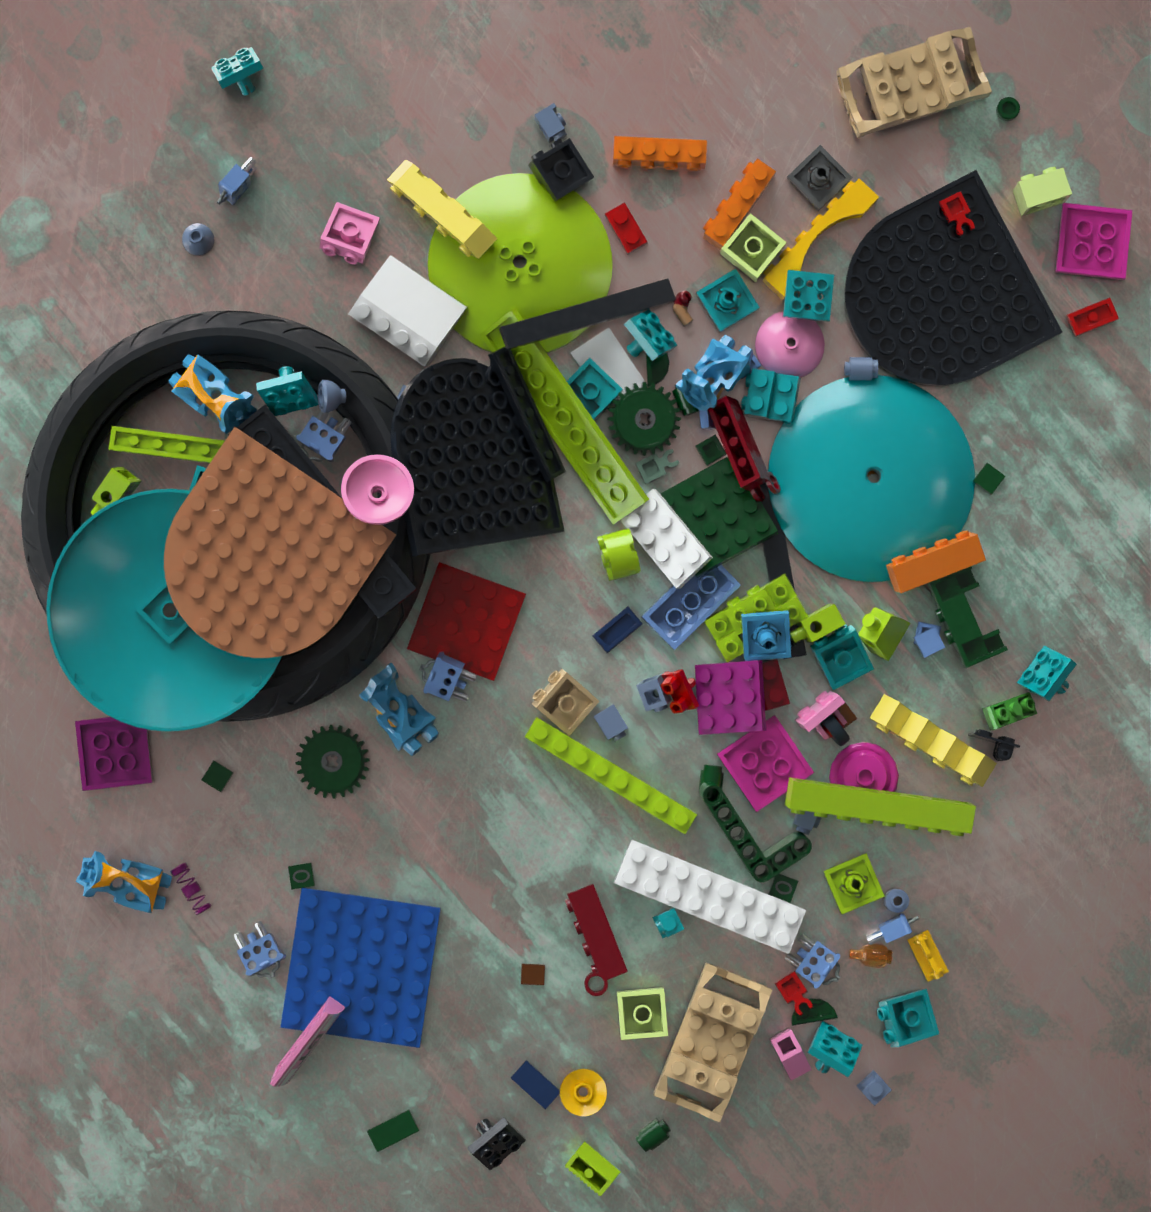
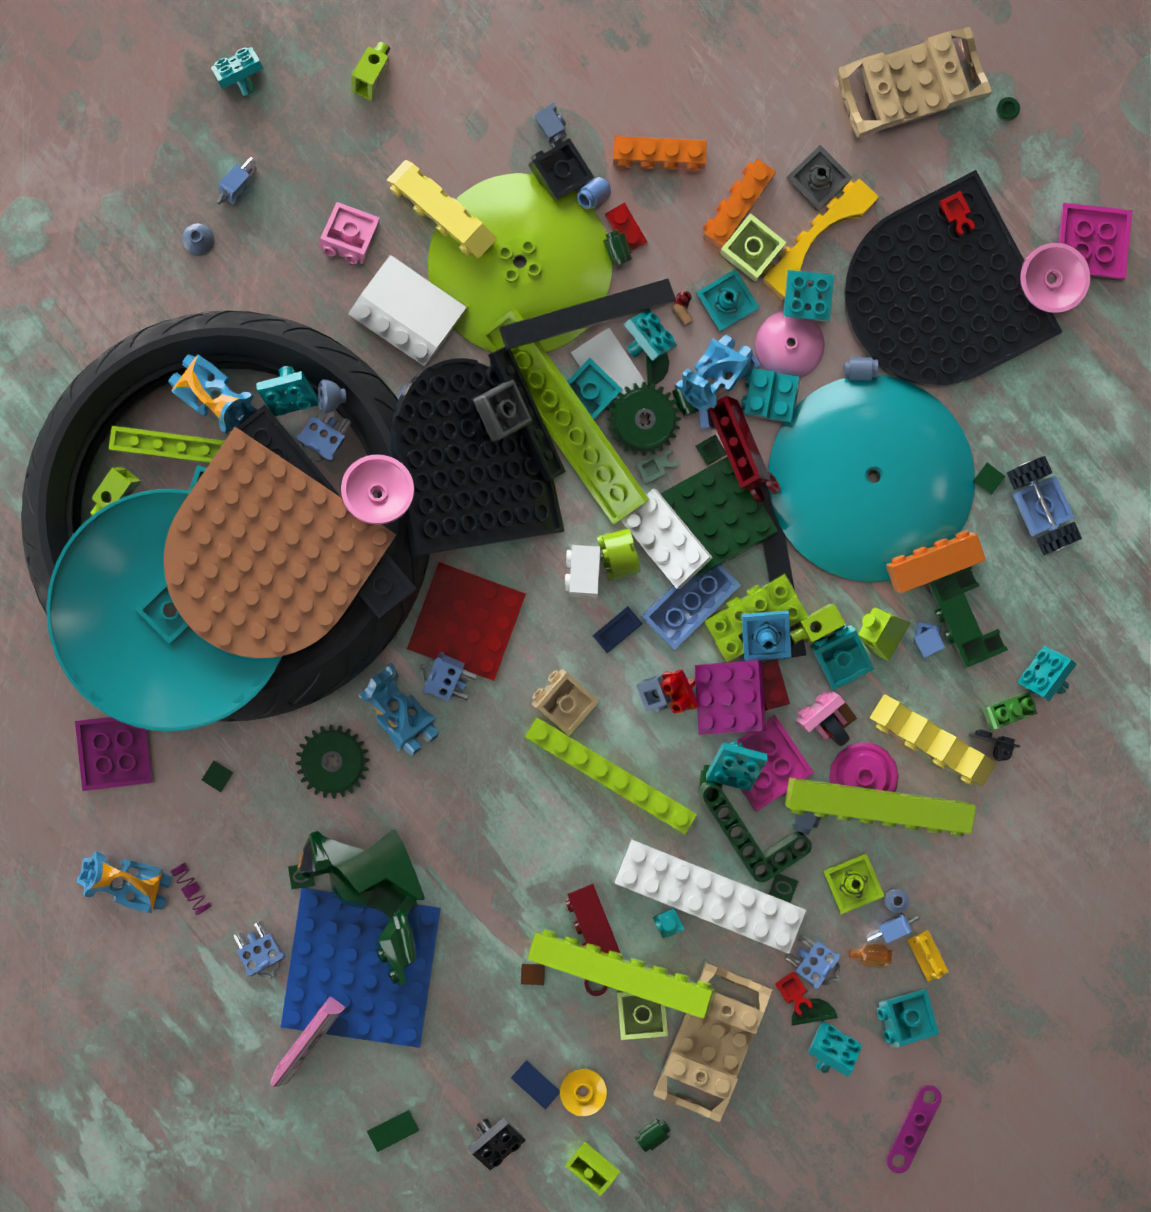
(370, 71): none -> lime torso
(372, 879): none -> dark green piece
(502, 410): none -> dark grey brick
(584, 571): none -> white brick
(594, 193): none -> medium blue brick
(611, 723): sand blue brick -> none
(617, 247): none -> dark green brick
(622, 974): none -> lime brick
(736, 762): none -> teal plate
(790, 1053): bright pink slope -> none
(874, 1087): sand blue brick -> none
(914, 1129): none -> magenta plate
(1042, 191): yellowish green brick -> none
(1043, 505): none -> plate
(1070, 274): none -> bright pink dish
(1092, 317): red plate -> none

